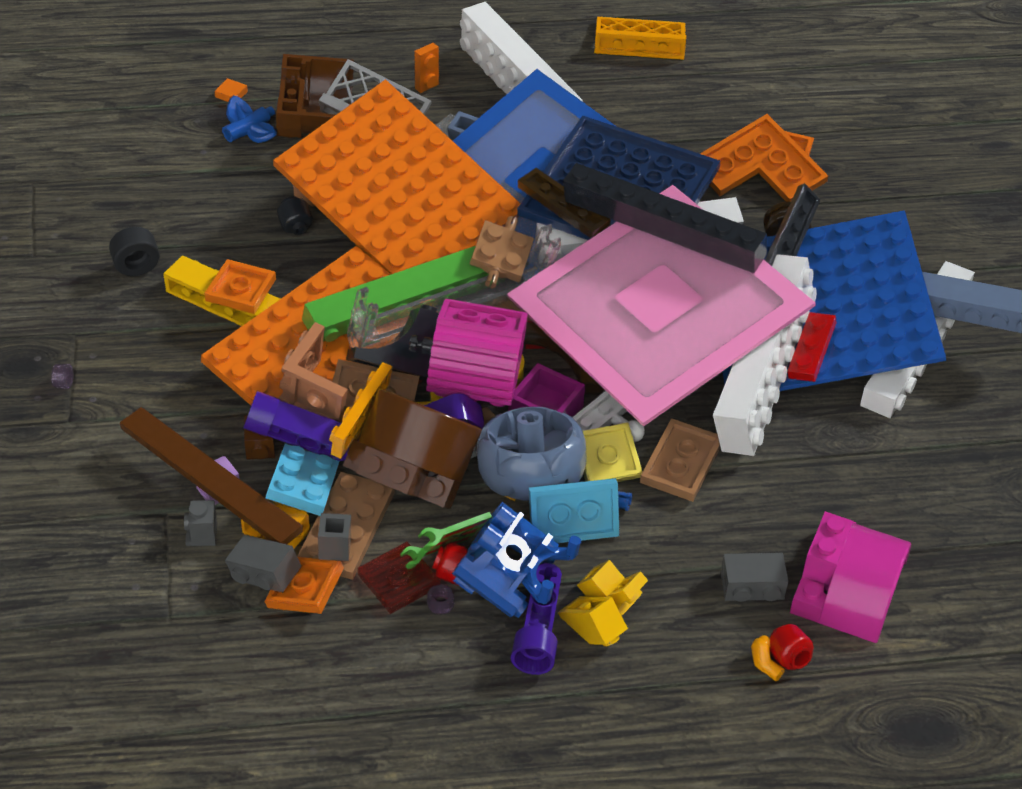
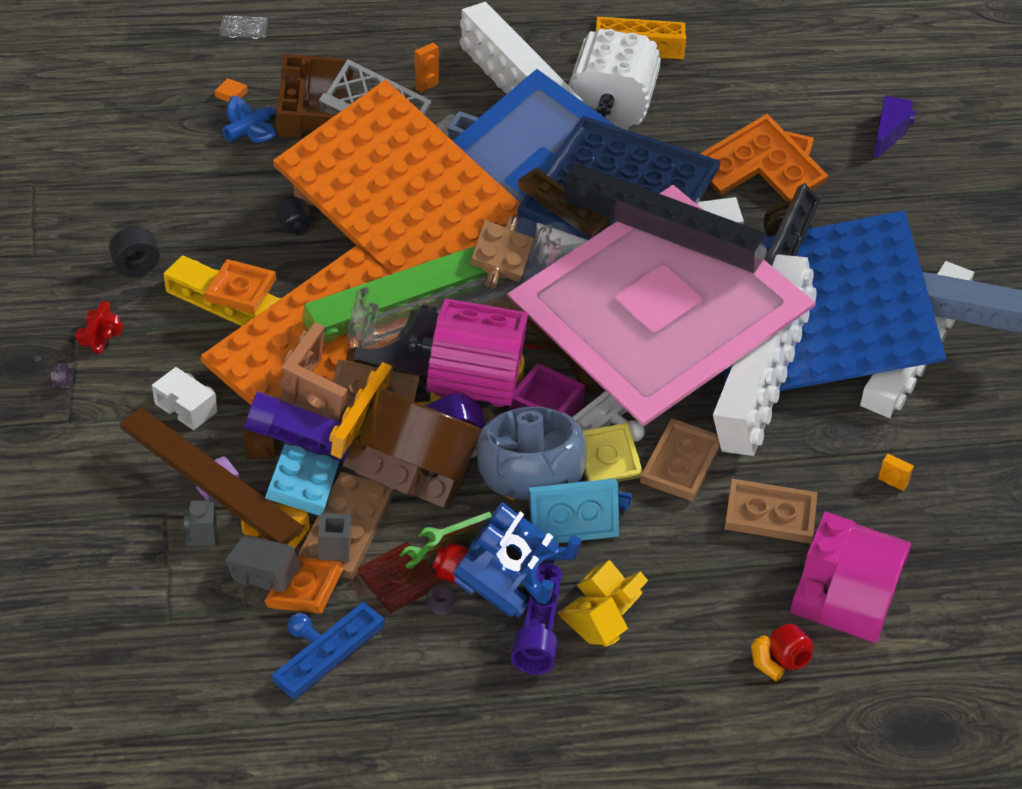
(100, 327): none -> red hips
(186, 397): none -> white brick
(244, 26): none -> clear plate
(325, 649): none -> blue plate
(616, 75): none -> white piece
(754, 576): dark grey brick -> none
(771, 511): none -> medium nougat plate
(812, 347): red plate -> none
(893, 123): none -> dark purple slope
(895, 472): none -> light orange plate

